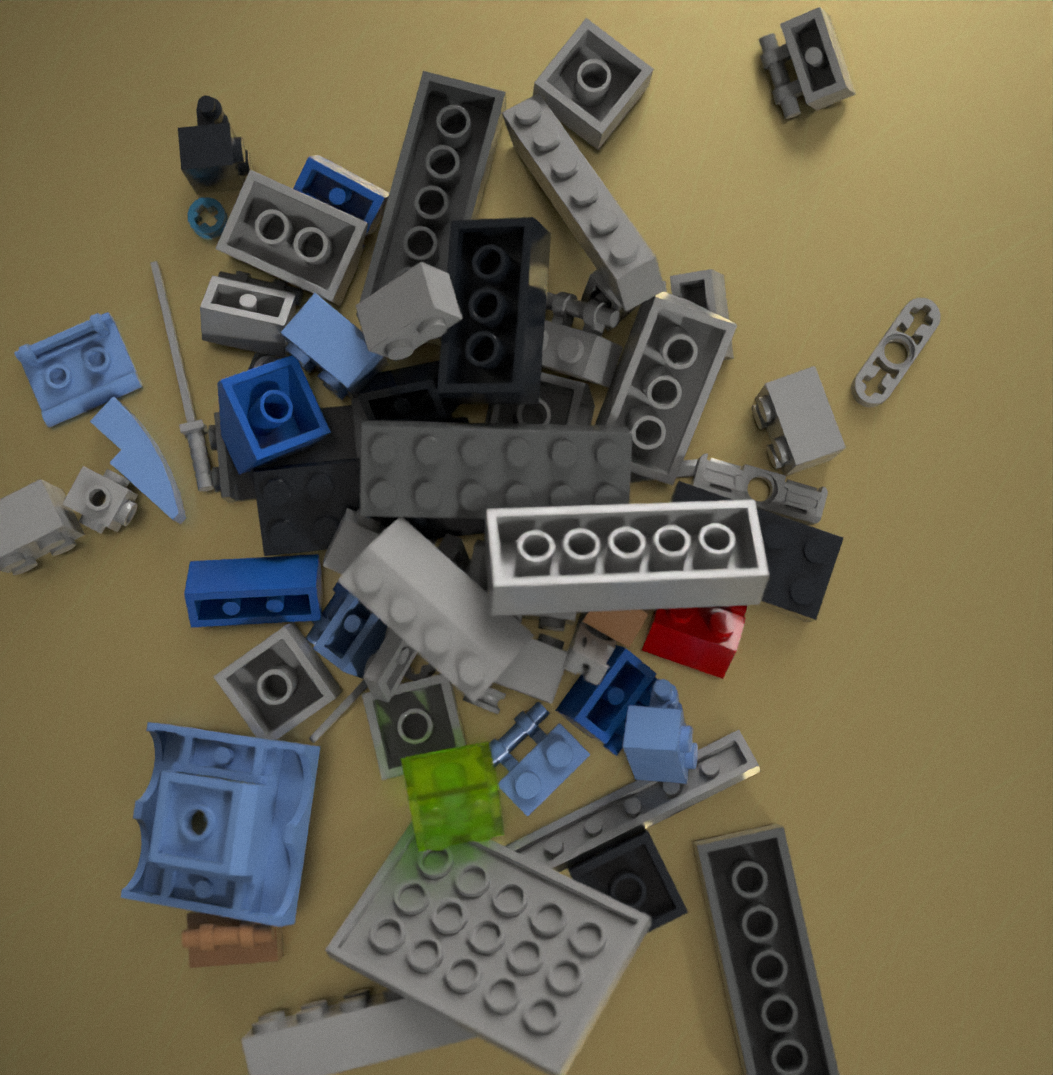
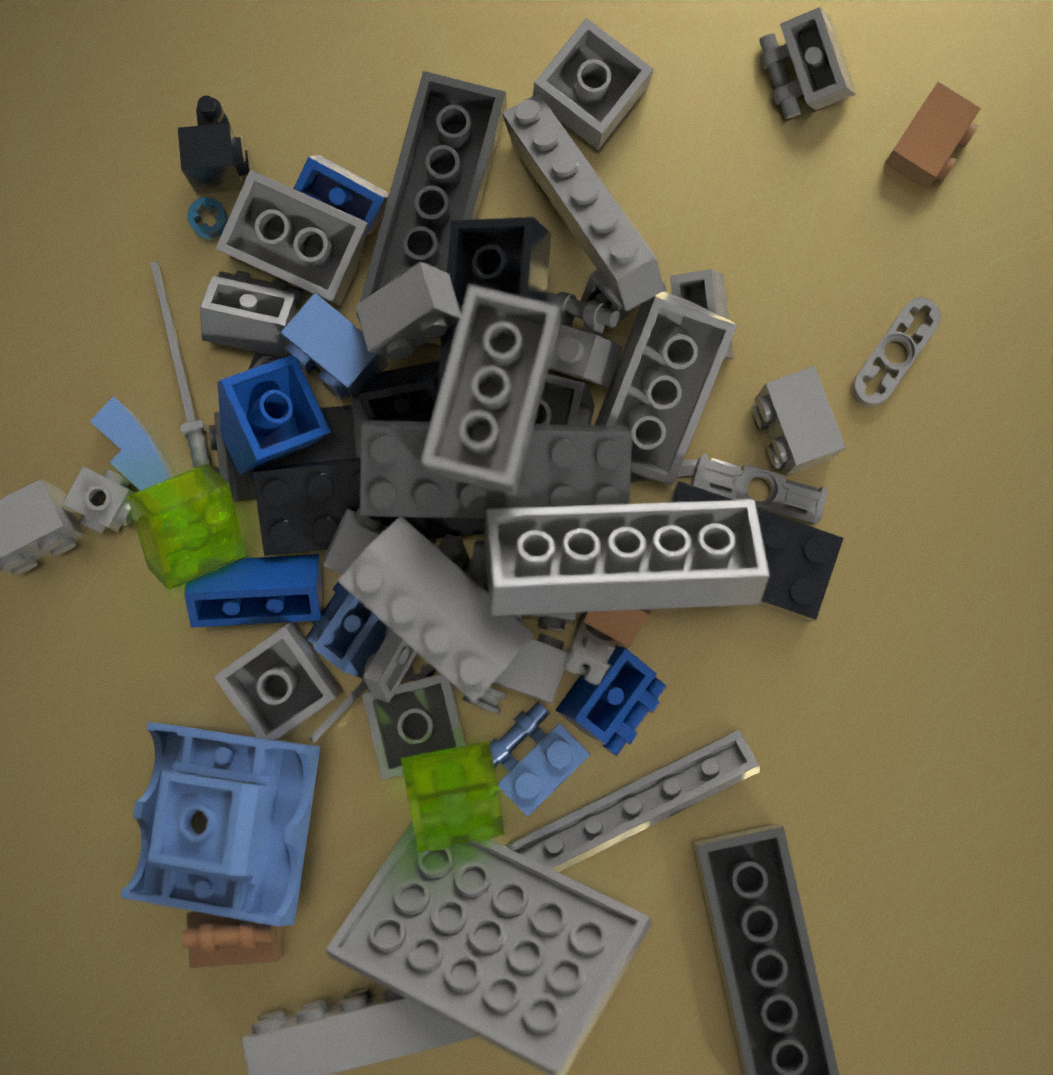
(79, 369): medium blue piece -> none
(187, 526): none -> clear neon green brick
(491, 389): none -> light grey brick
(633, 876): black brick -> none
(659, 739): medium blue brick -> none
(697, 636): red brick -> none
(933, 135): none -> medium nougat brick

